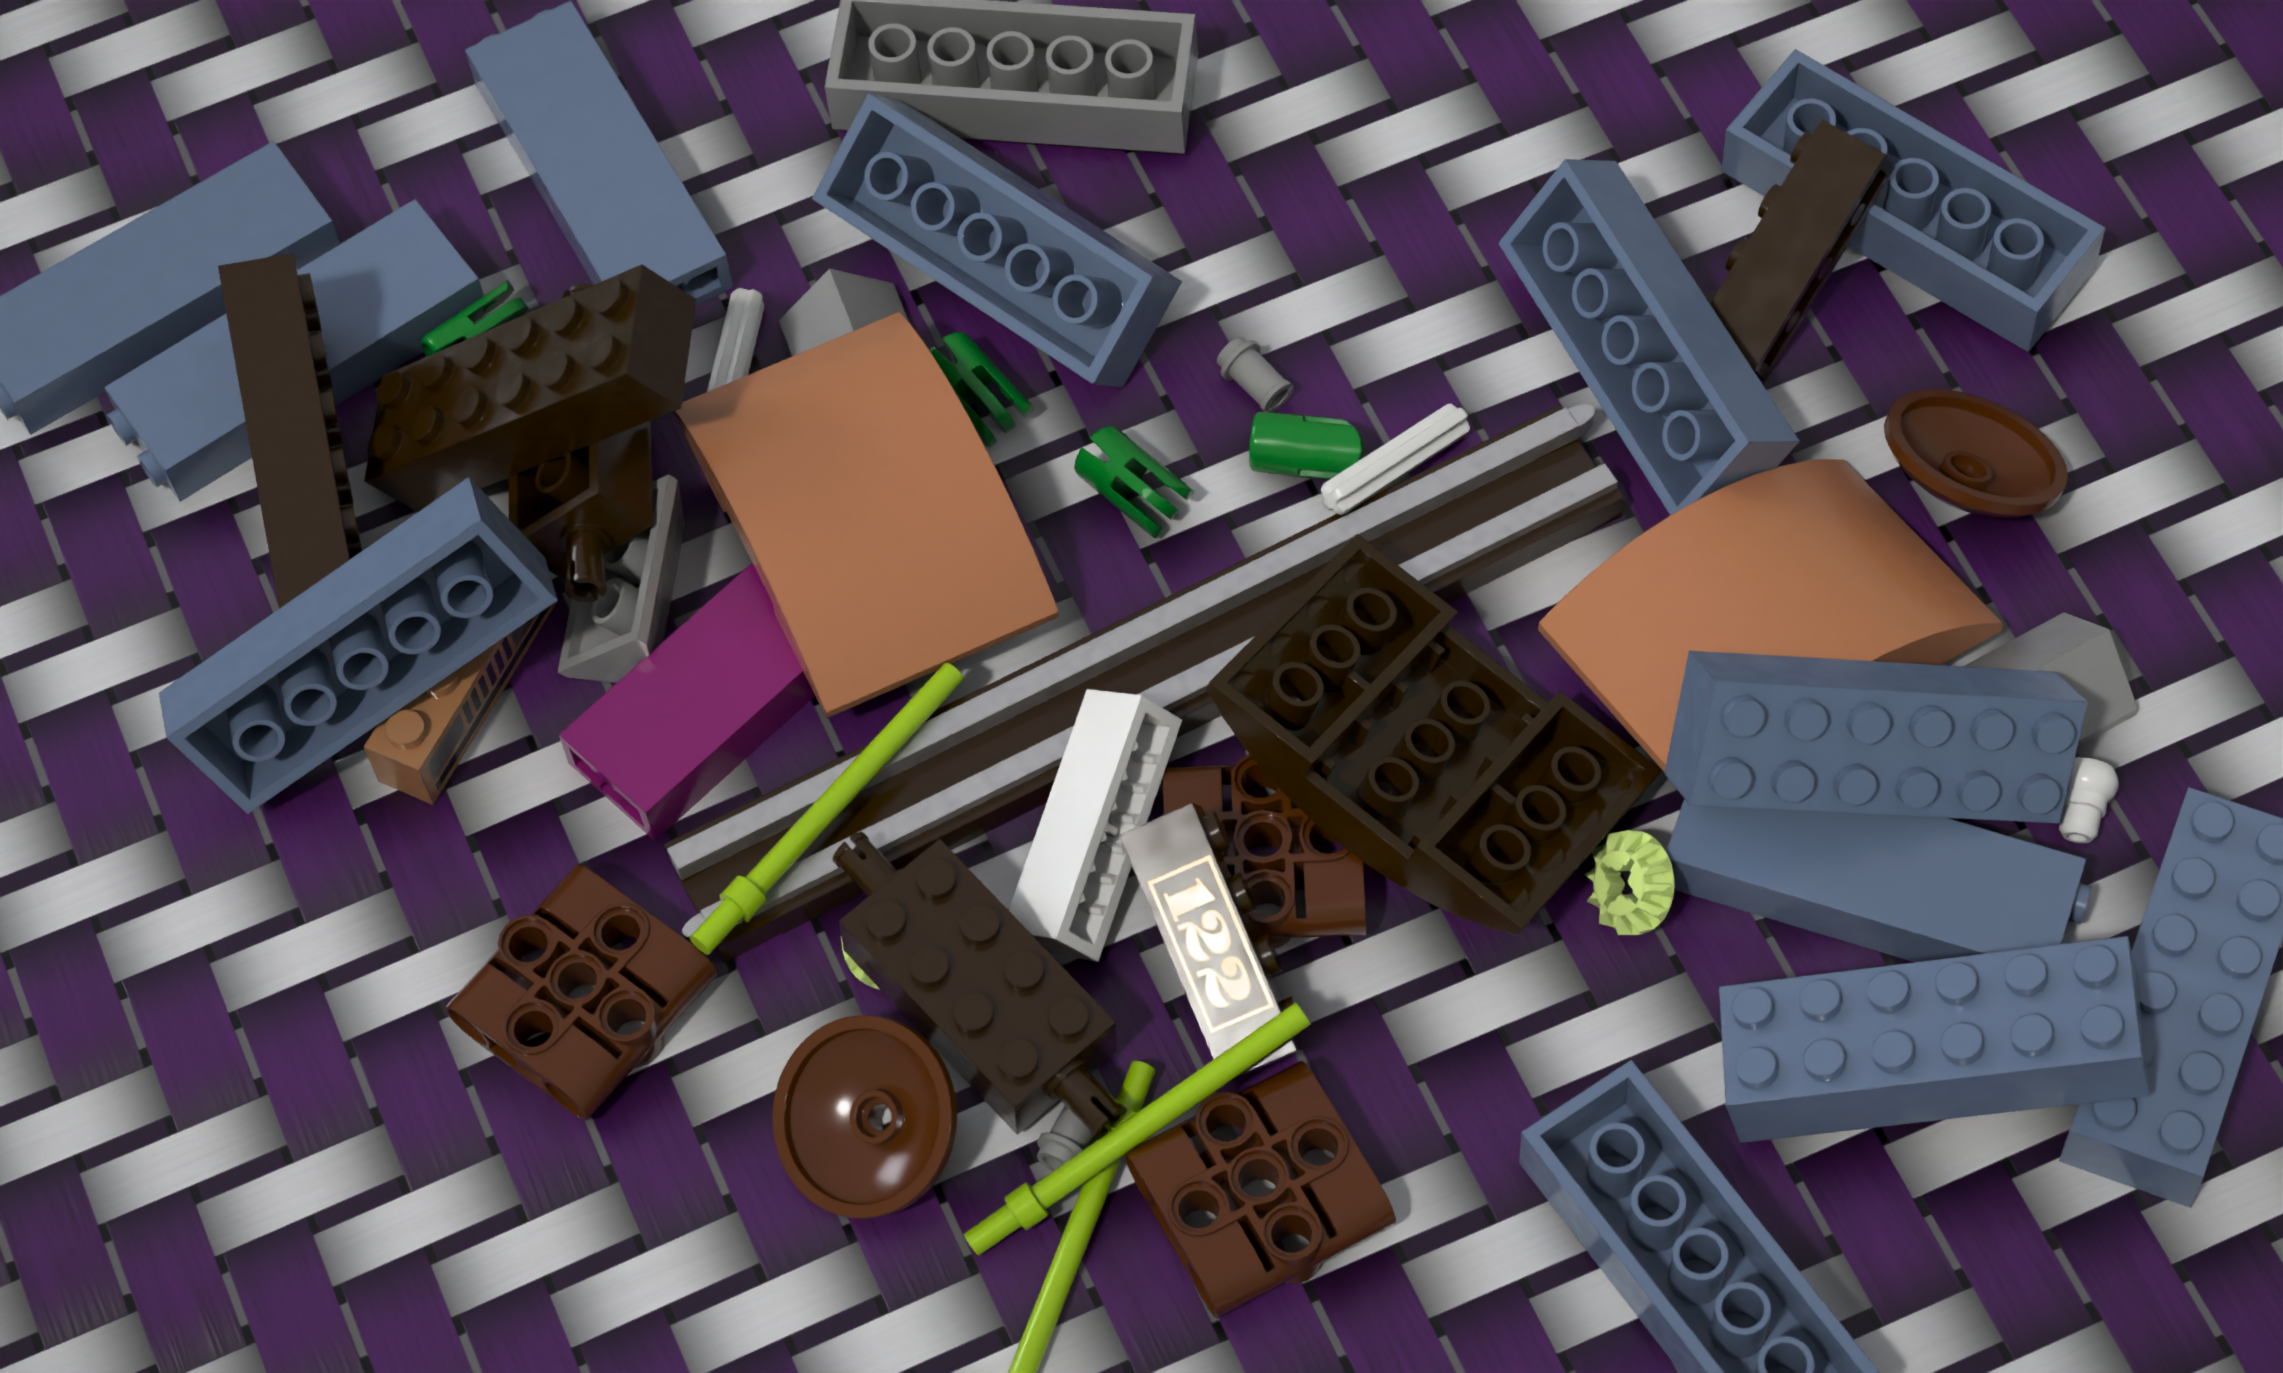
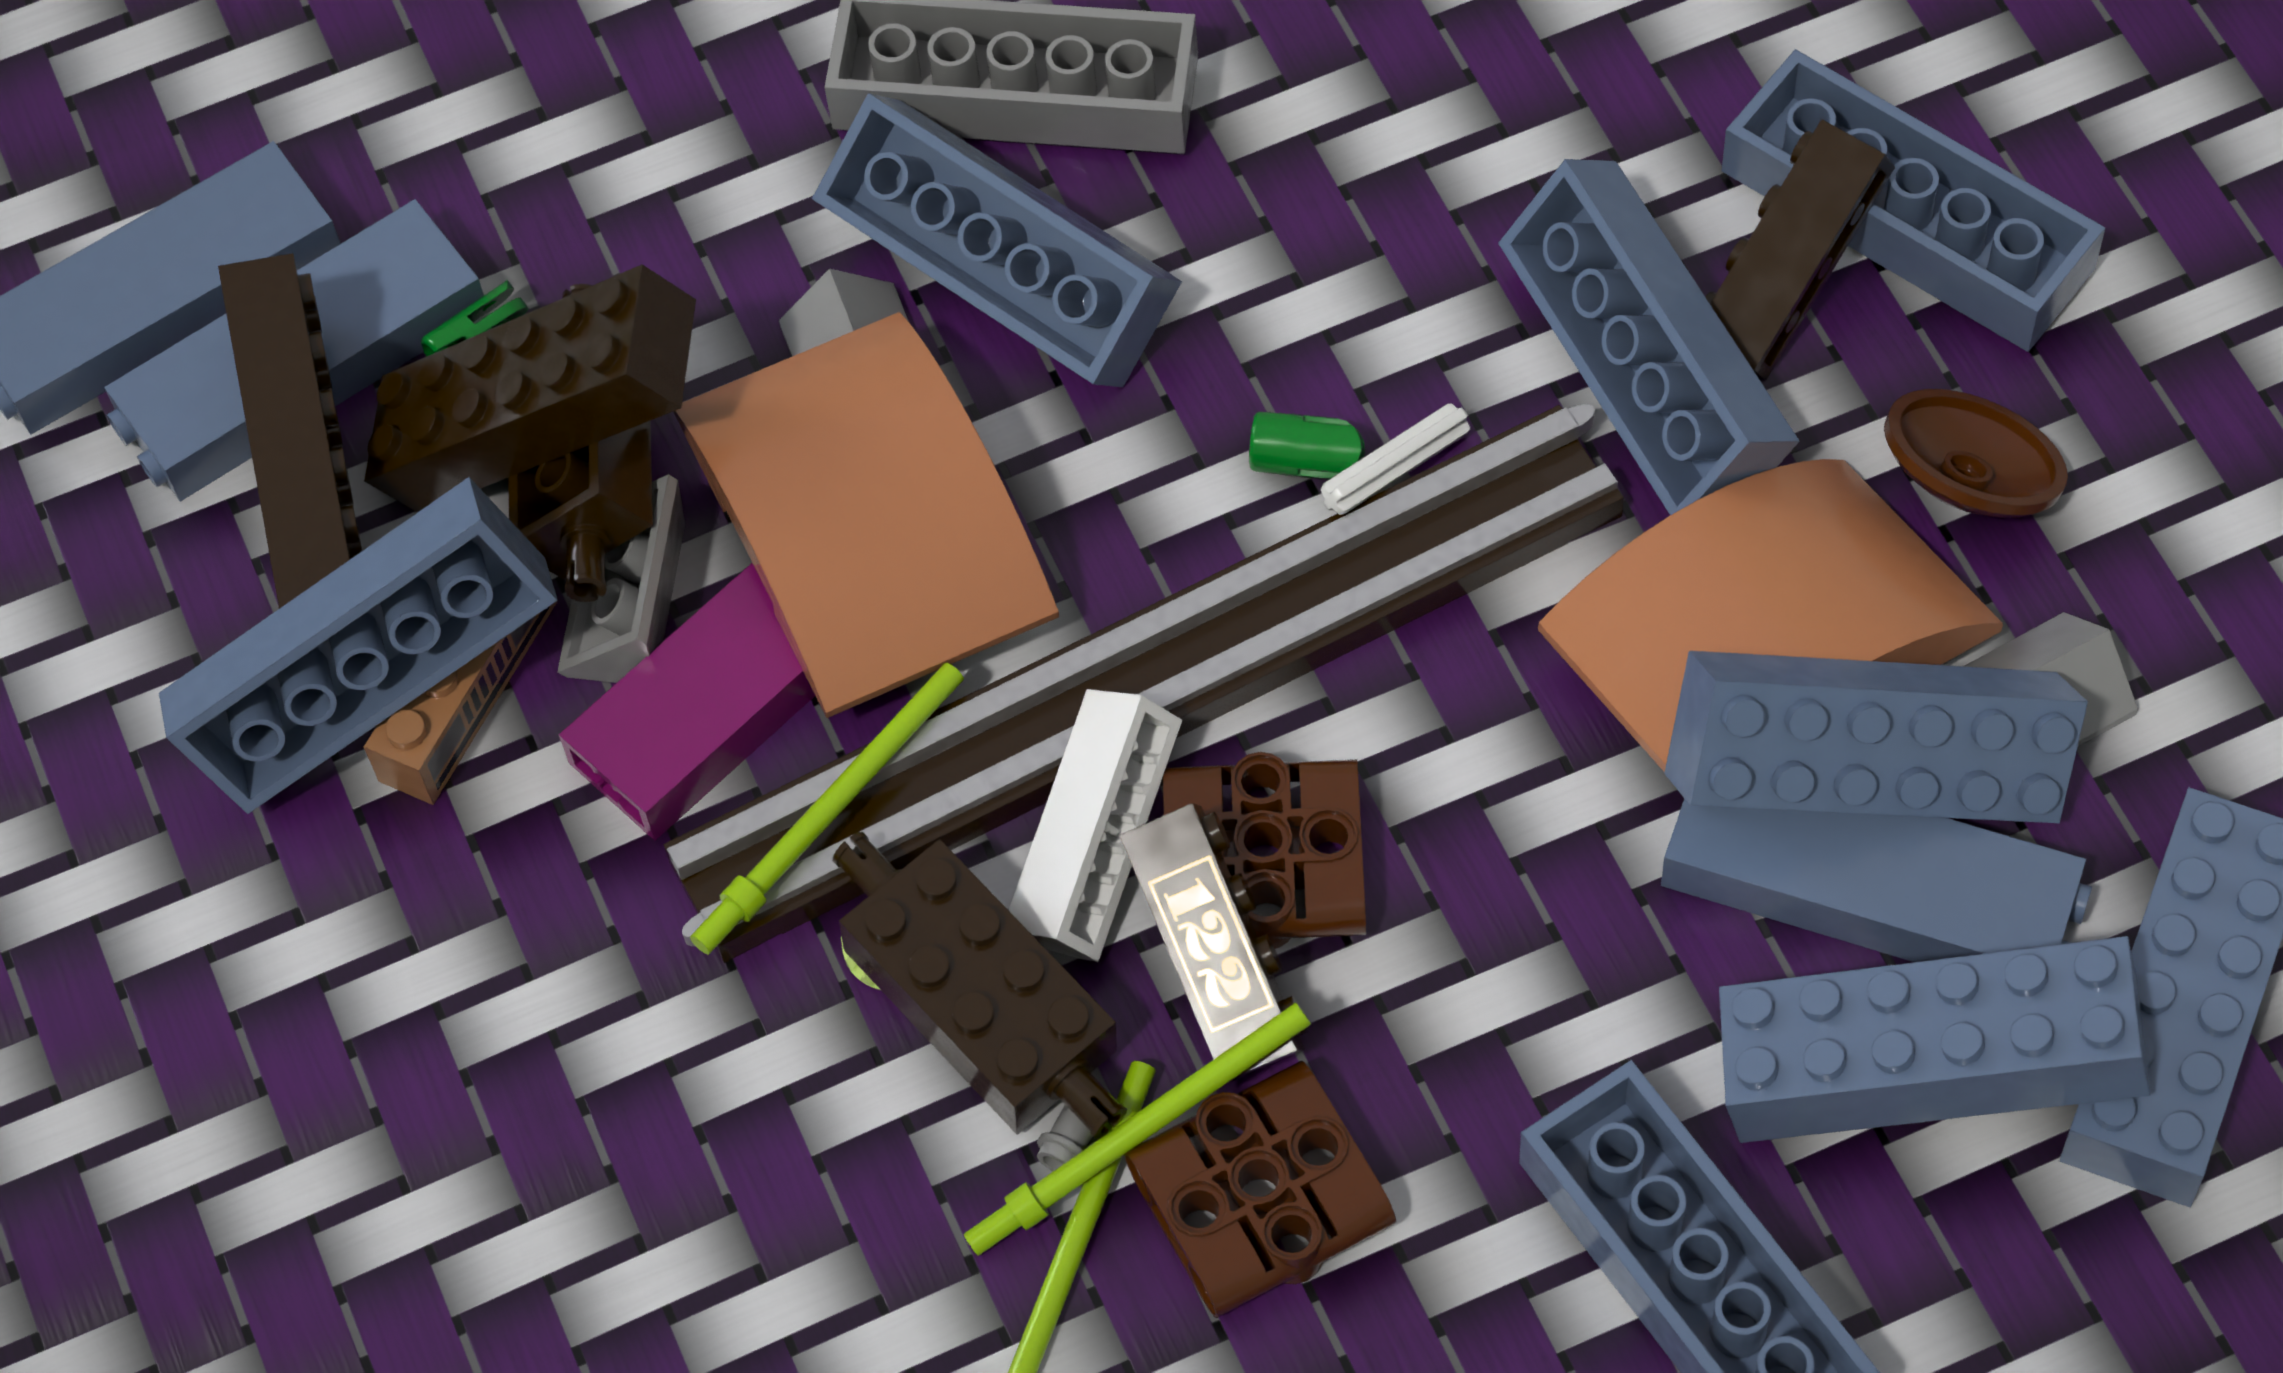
(584, 1053): reddish brown connector -> none
(594, 155): sand blue brick -> none
(737, 337): white axle -> none
(832, 1109): reddish brown dish -> none
(970, 381): green arm -> none
(1125, 473): green arm -> none
(1254, 374): light grey pin -> none
(1425, 744): dark brown slope -> none
(1649, 878): yellowish green gear -> none
(2086, 801): white piece -> none

